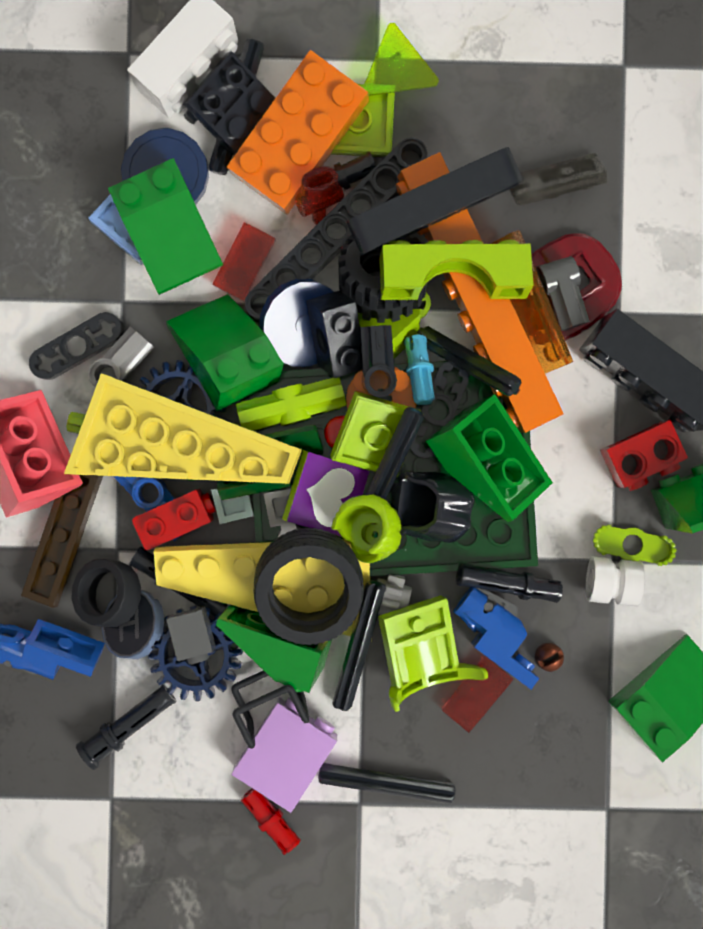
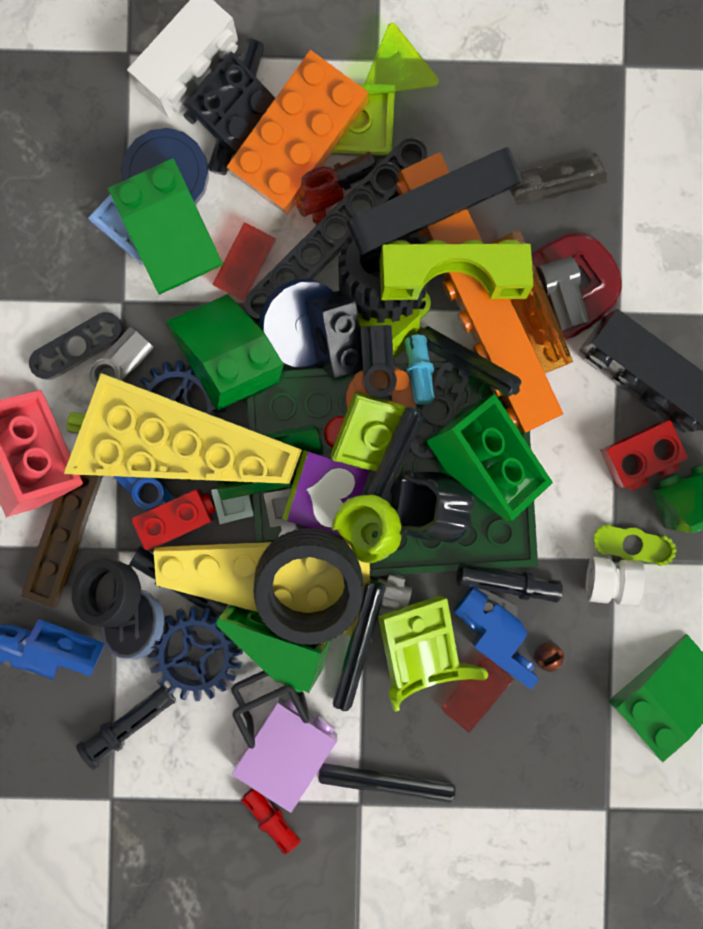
(191, 635): dark grey brick -> none
(291, 404): lime piece -> none

